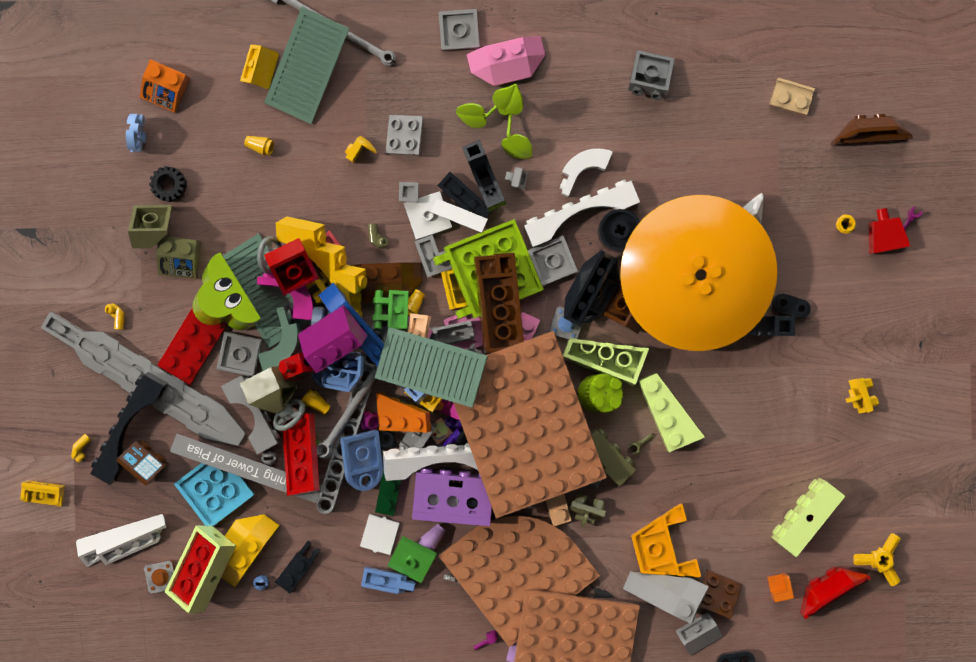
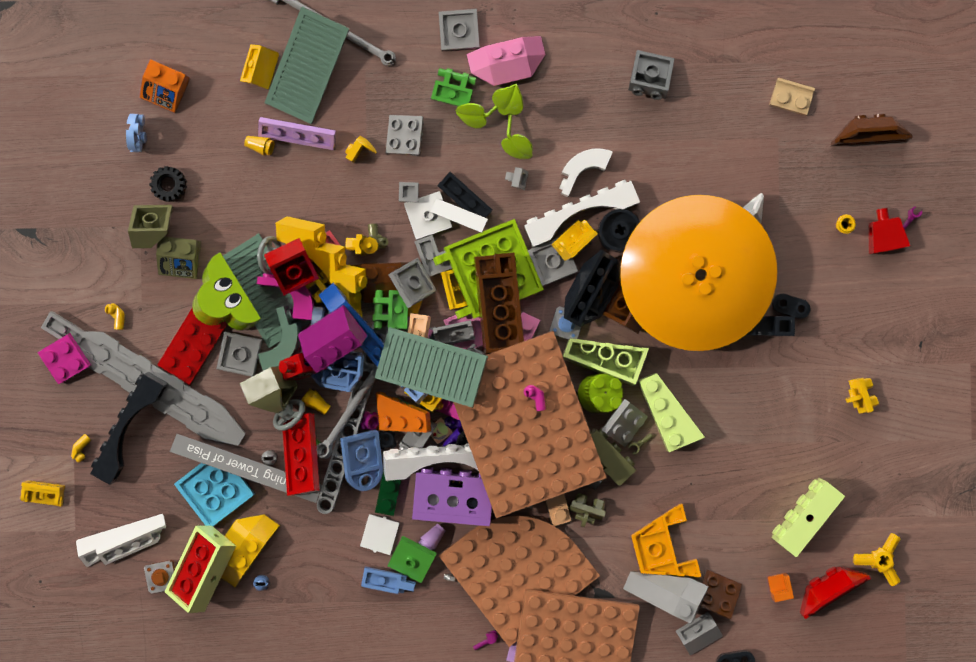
(64, 358): none -> dark pink plate
(143, 462): reddish brown slope -> none
(263, 434): light grey arch -> none
(296, 133): none -> lavender plate
(296, 568): black hinge -> none
(362, 245): none -> yellow hips
(412, 282): none -> light grey plate
(451, 93): none -> bright green plate
(484, 175): black arch -> none
(537, 395): none -> dark pink arm
(574, 239): none -> yellow hinge
(624, 423): none -> light grey plate

